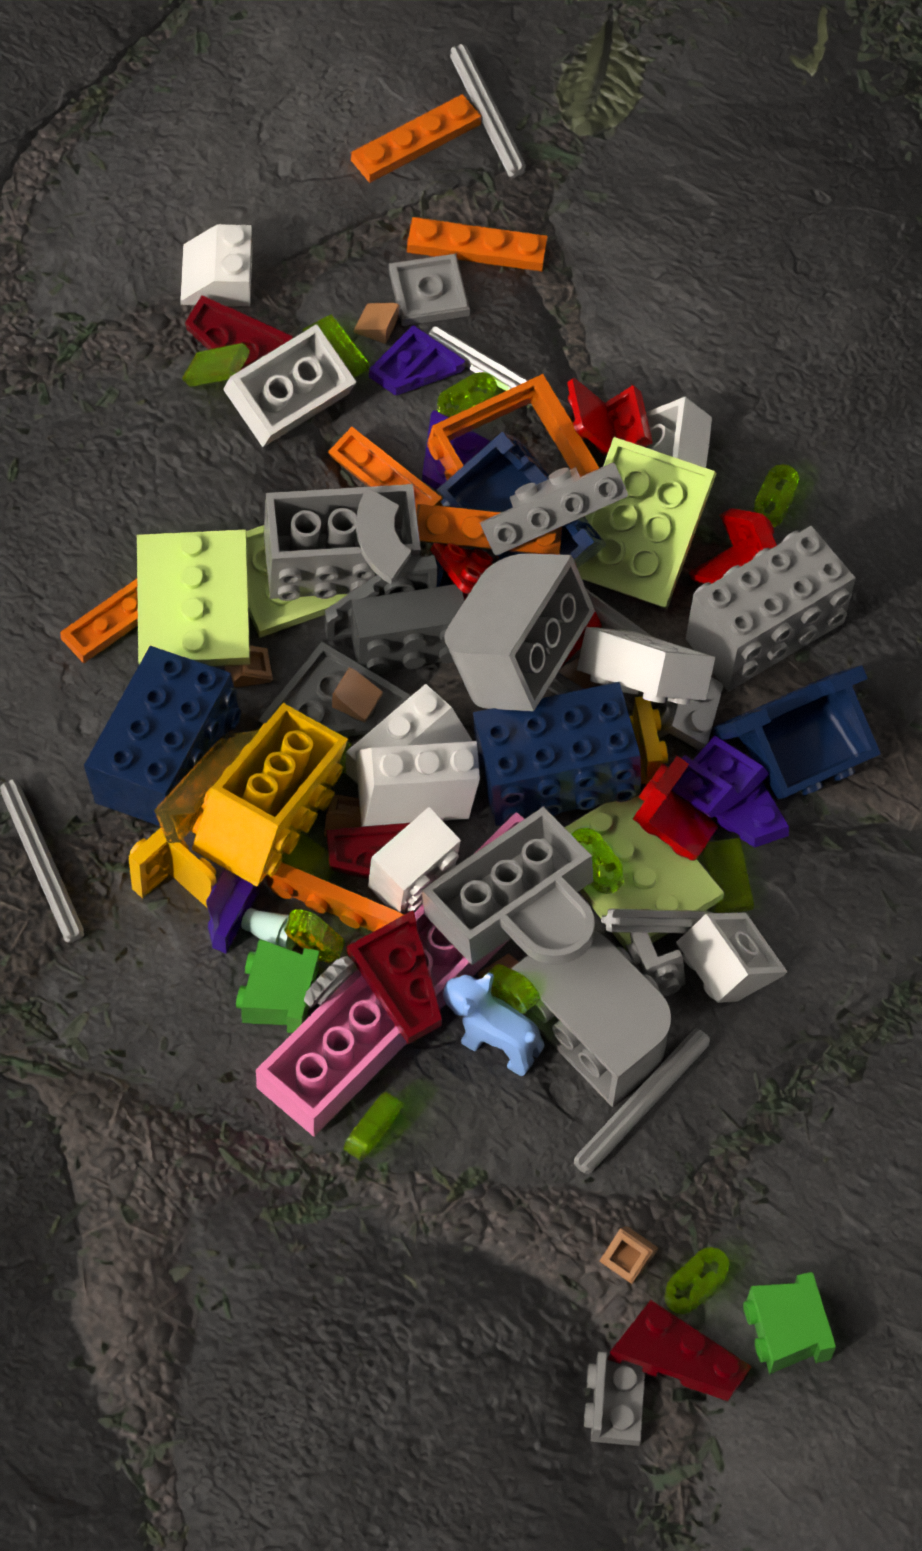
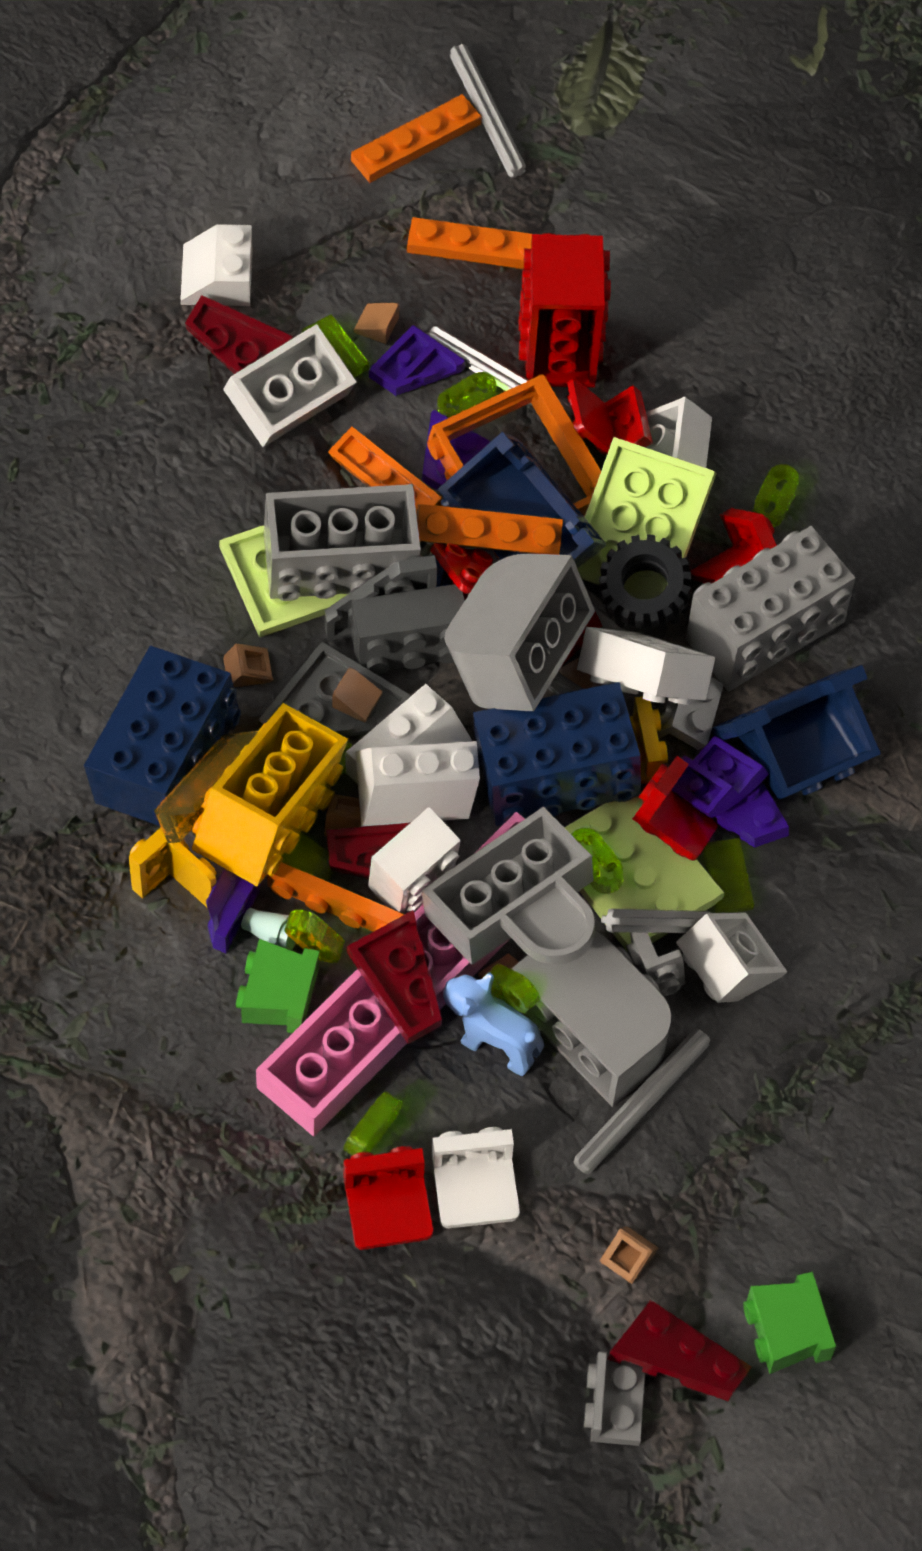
(42, 861): light grey axle -> none
(103, 624): orange plate -> none
(194, 595): yellowish green plate -> none
(215, 364): clear neon green tile -> none
(329, 981): light grey gear -> none
(378, 536): light grey tile -> none
(387, 1198): none -> red bracket
(429, 289): light grey tile -> none
(475, 1177): none -> white bracket
(552, 505): light grey bracket -> none
(564, 307): none -> red brick
(642, 556): none -> black tyre
(690, 1274): clear neon green beam -> none

